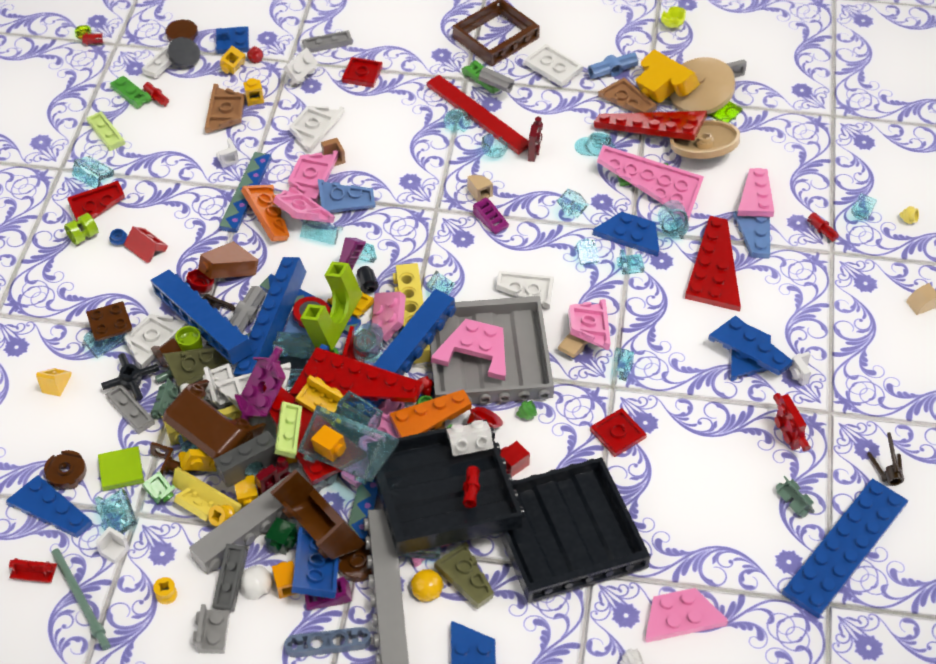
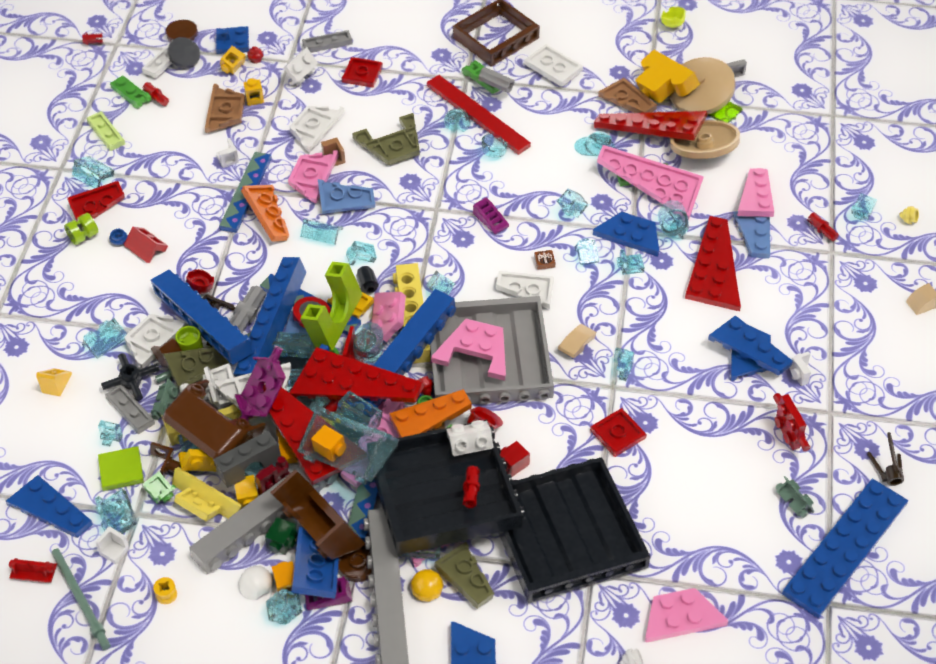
(68, 479): reddish brown plate -> none
(81, 30): clear neon green tile -> none
(109, 321): reddish brown bracket -> none
(109, 432): none -> clear light blue tile
(211, 630): light grey bracket -> none
(214, 514): yellow wheel -> none
(228, 261): dark orange slope -> none
(230, 577): dark grey tile -> none
(283, 607): none -> clear light blue brick
(288, 429): yellowish green tile -> none
(301, 206): bright pink wing -> none
(318, 393): yellow bracket -> none
(327, 638): sand blue beam -> none
(351, 250): magenta slope -> none
(394, 146): none -> olive wing
(479, 187): tan brick -> none
(527, 410): bright green plate -> none
(535, 139): dark red plate -> none
(544, 259): none -> dark orange tile
(590, 323): bright pink wing -> none
(613, 65): medium blue piece -> none

